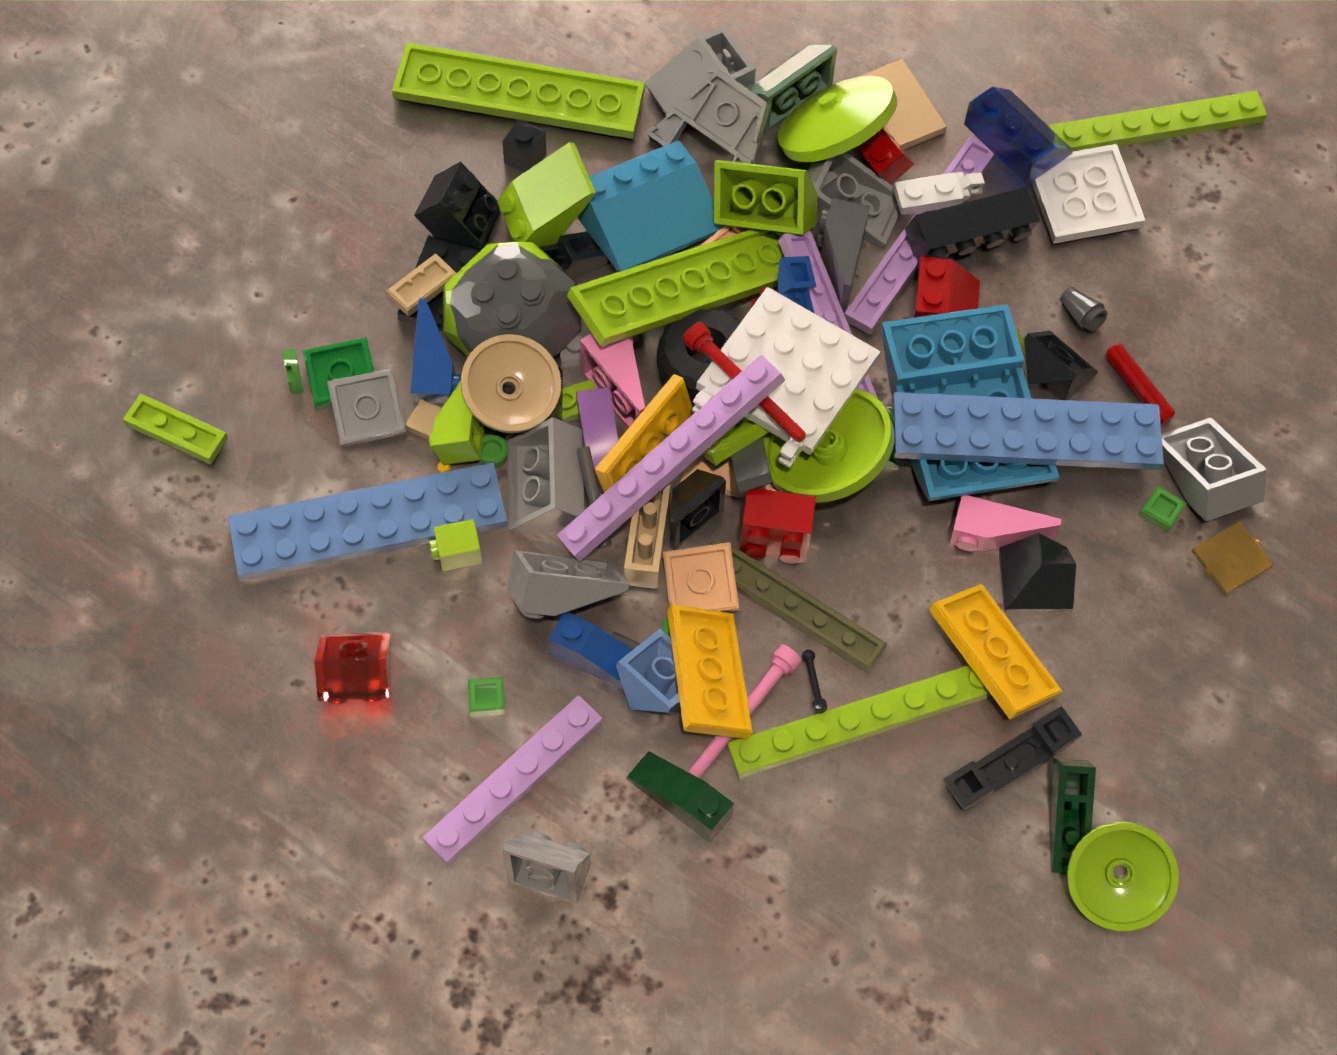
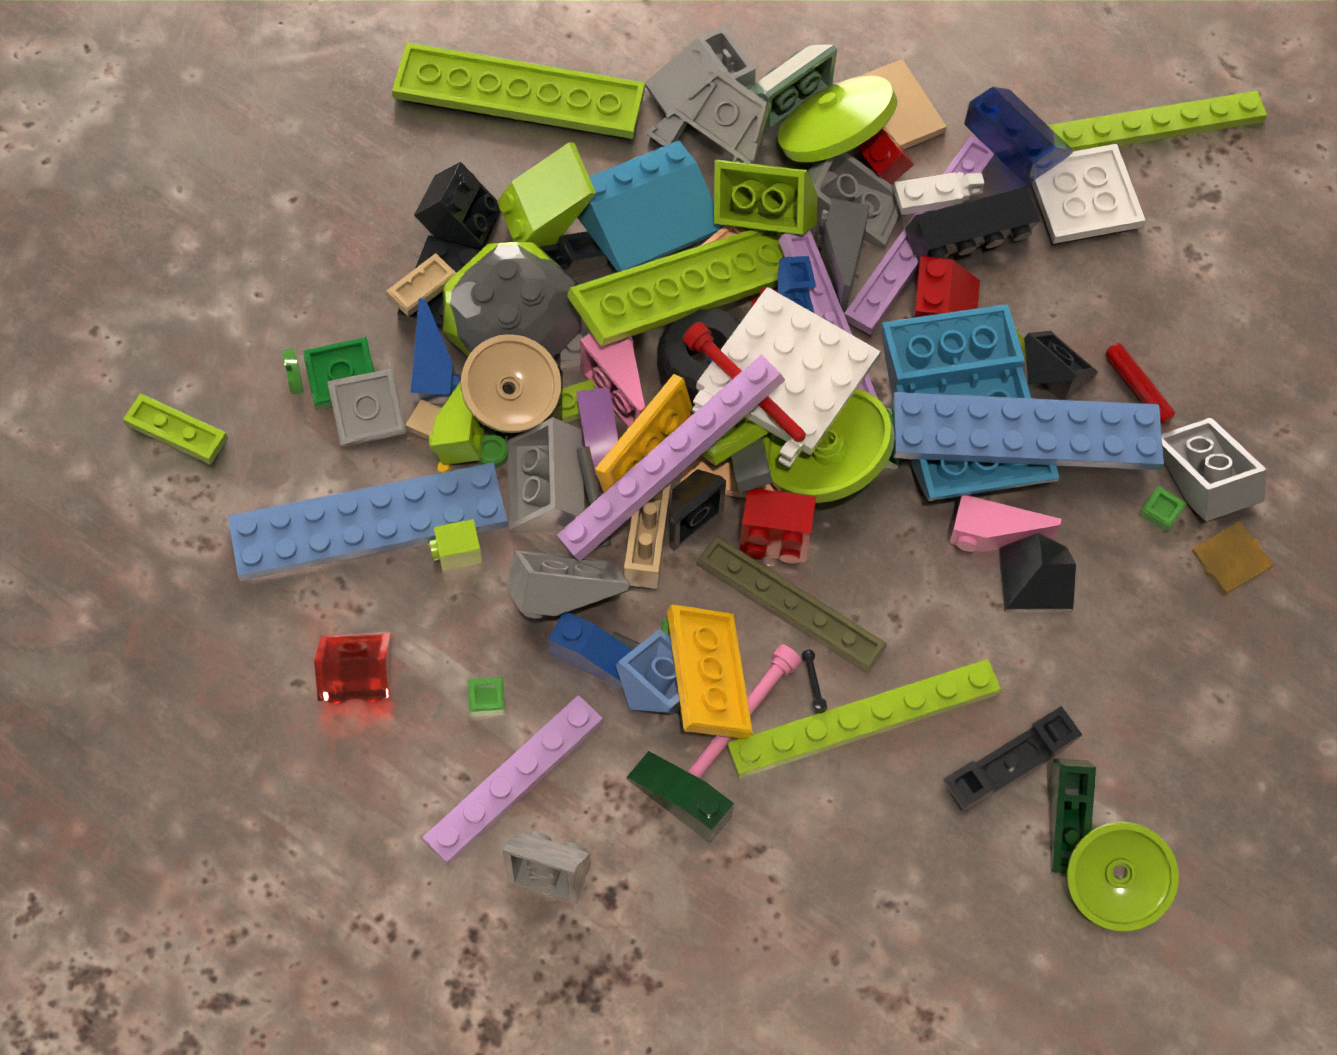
(524, 146): black brick -> none
(702, 577): light nougat tile -> none
(995, 651): yellow tile -> none
(1085, 310): dark grey cone -> none

